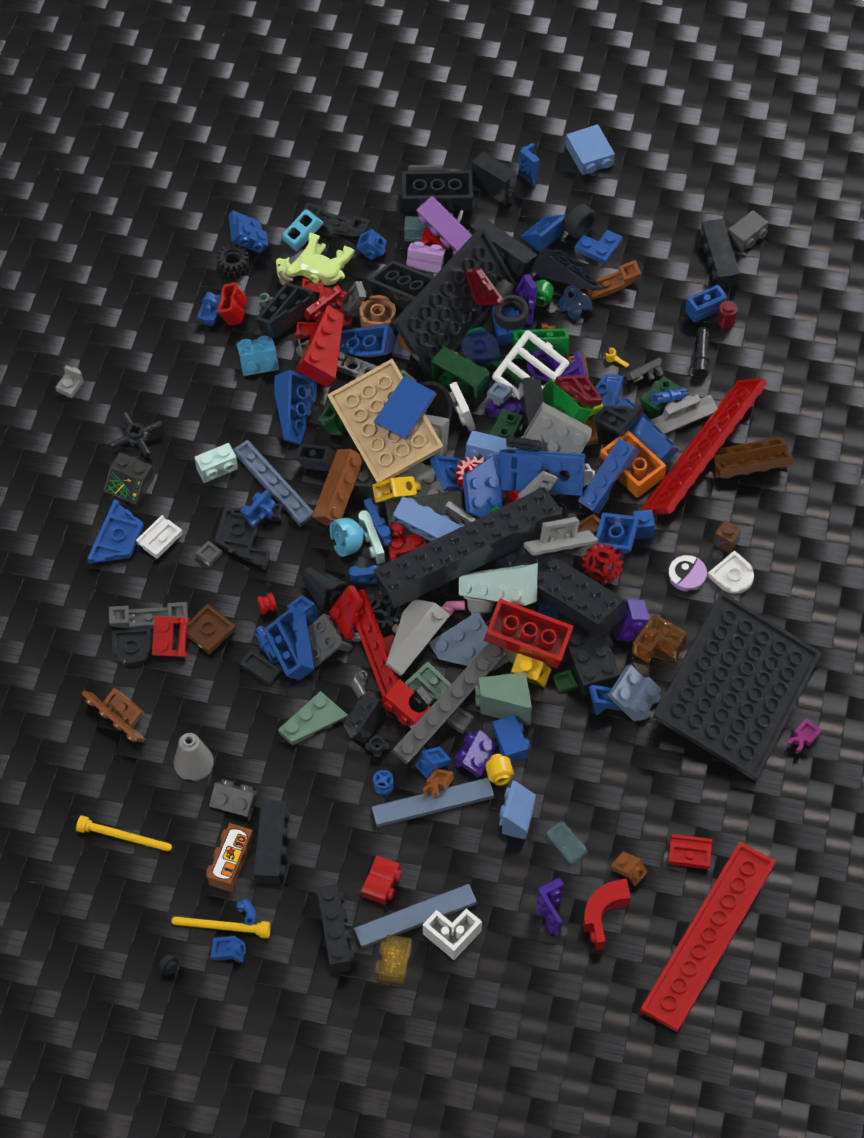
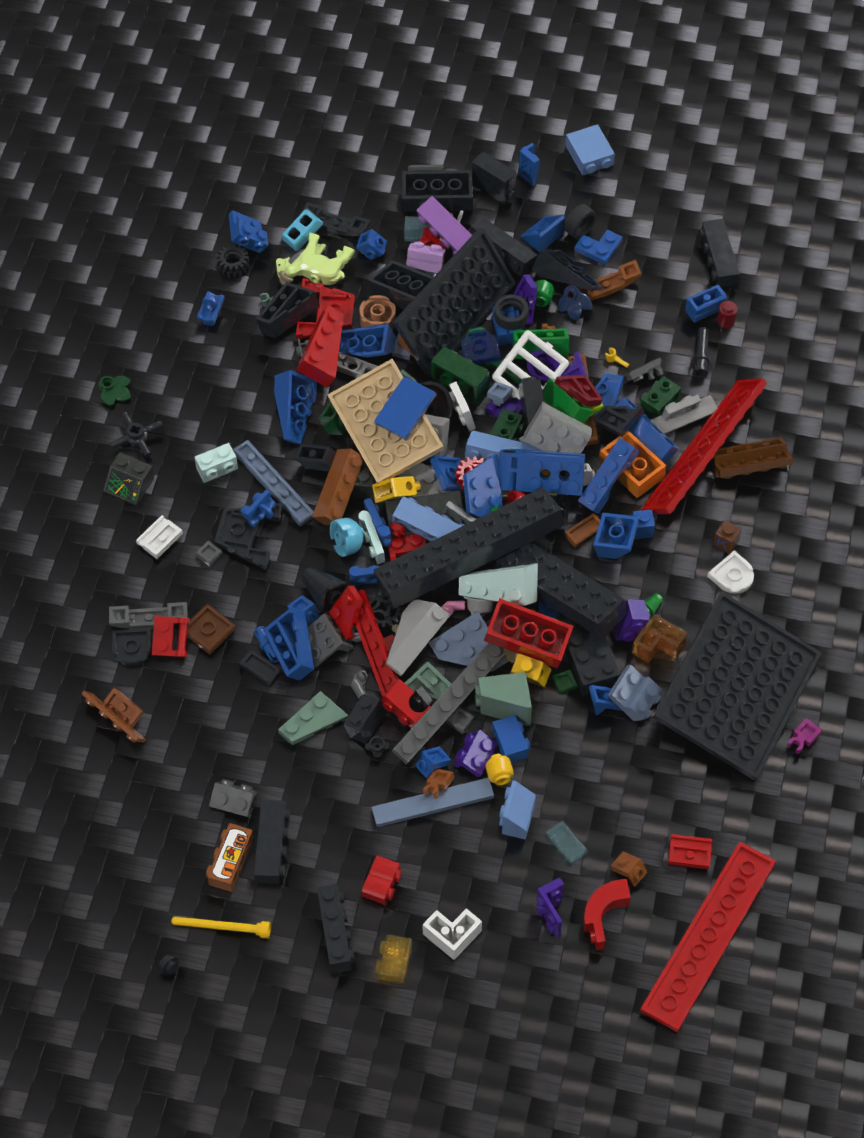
(70, 382): light grey bracket -> none
(86, 825): yellow piece -> none
(116, 390): none -> dark green plate
(116, 536): blue wing -> none
(192, 758): light grey cone -> none
(228, 948): blue bracket -> none
(232, 304): red brick -> none
(245, 905): blue arm -> none
(257, 355): dark azure bracket -> none
(267, 603): red wheel -> none
(319, 306): red wing -> none
(353, 298): dark grey plate -> none
(383, 777): blue wheel -> none
(414, 916): sand blue tile -> none
(482, 288): dark red wing -> none
(504, 288): dark grey cone -> none
(523, 443): black axle -> none
(538, 481): light grey slope -> none
(560, 536): light grey bracket -> none
(598, 556): red gear -> none
(653, 603): none -> green cone
(668, 396): blue pin -> none
(687, 573): tile -> none
(748, 231): dark grey brick -> none

